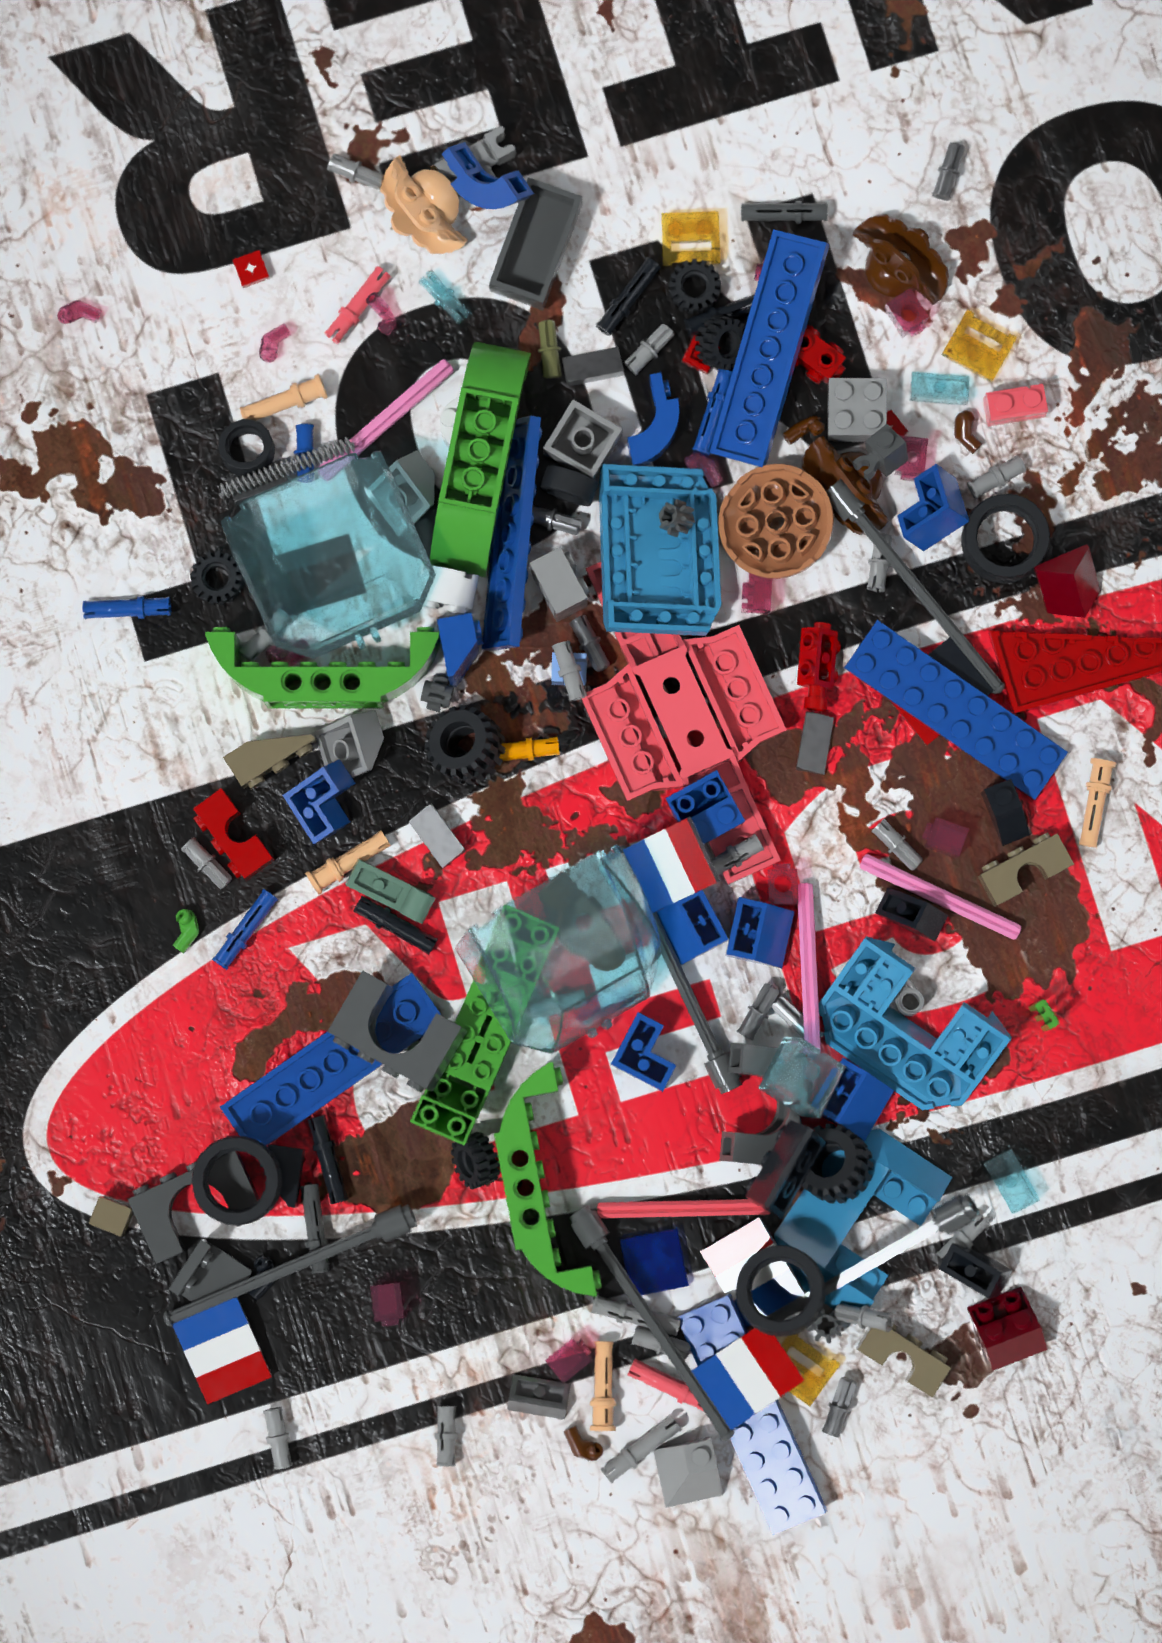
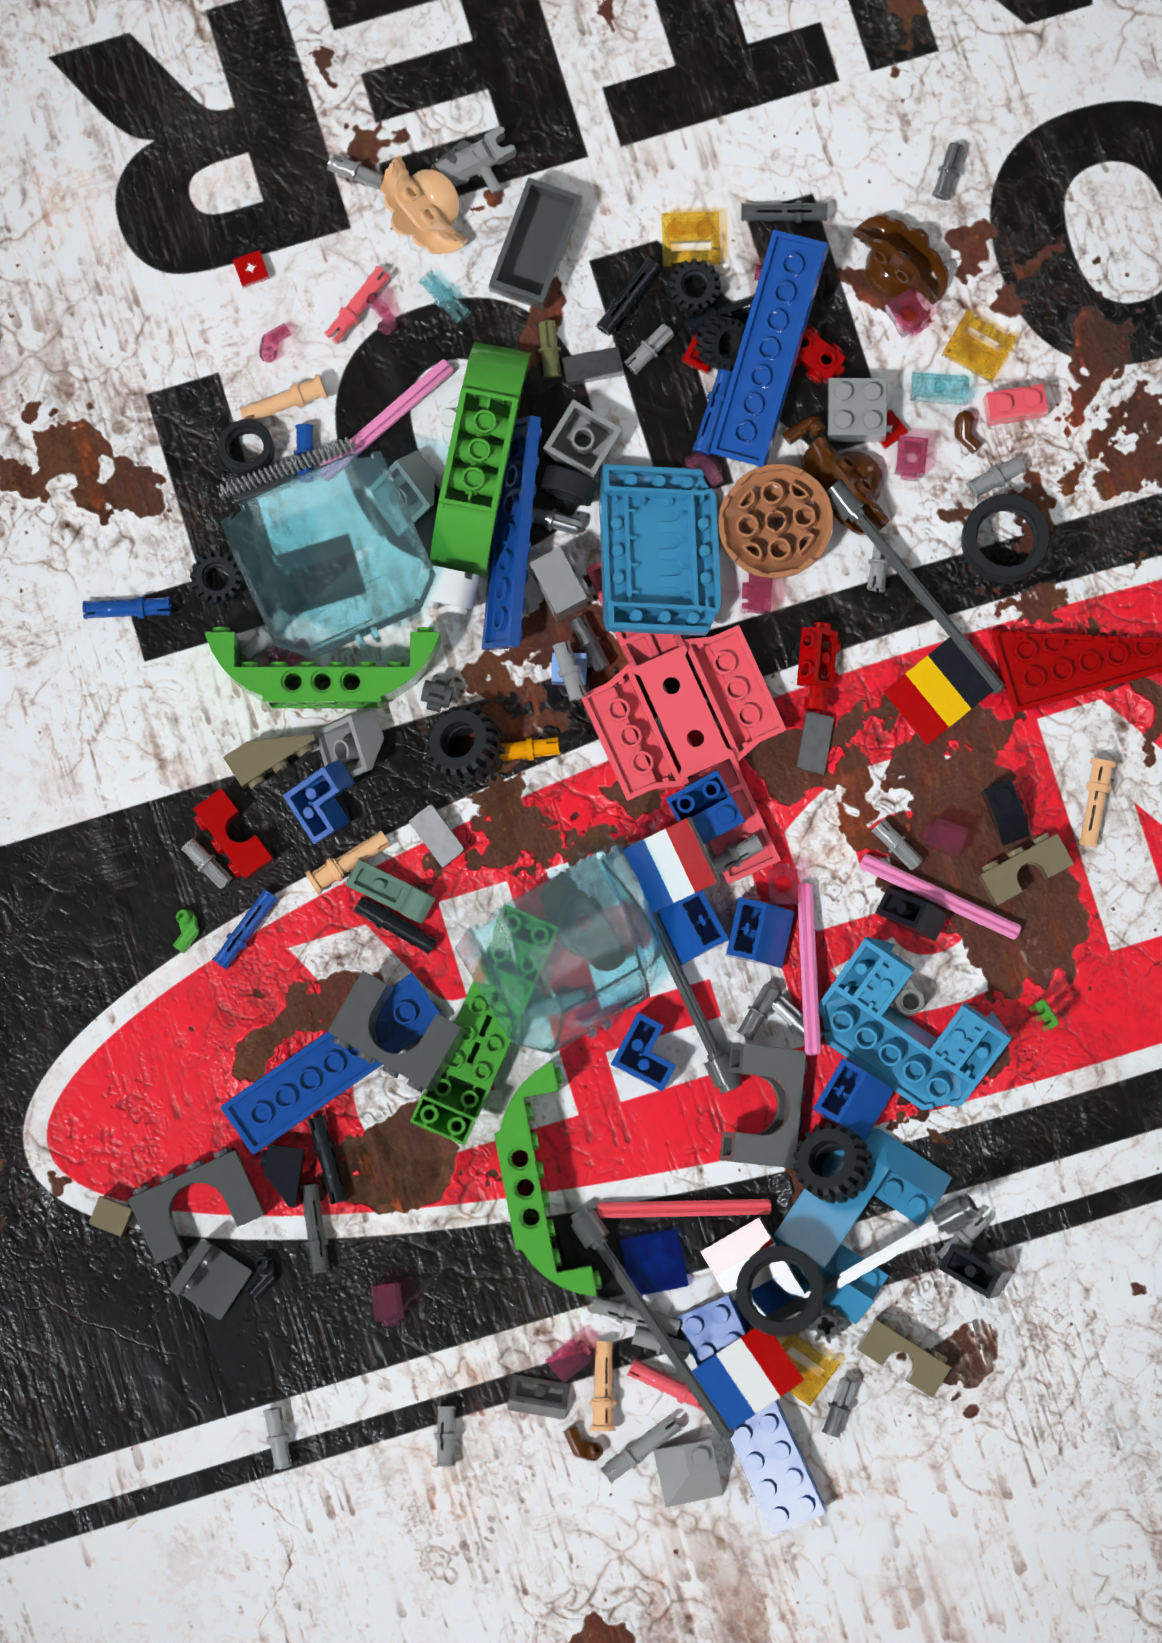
(77, 310): clear pink arm -> none
(201, 1176): black tyre -> none
(218, 1332): flag -> none
(460, 643): blue slope -> none
(475, 1161): black tyre -> none
(479, 186): blue arch -> none
(658, 436): blue arch -> none
(676, 518): dark grey gear -> none
(785, 1168): black slope -> none
(801, 1080): clear light blue piece -> none
(864, 1317): light grey axle -> none
(884, 452): dark grey brick -> none
(937, 512): blue brick -> none
(955, 709): blue plate -> none
(1007, 1328): dark red slope -> none
(1011, 1181): clear light blue slope -> none
(1068, 583): dark red slope -> none

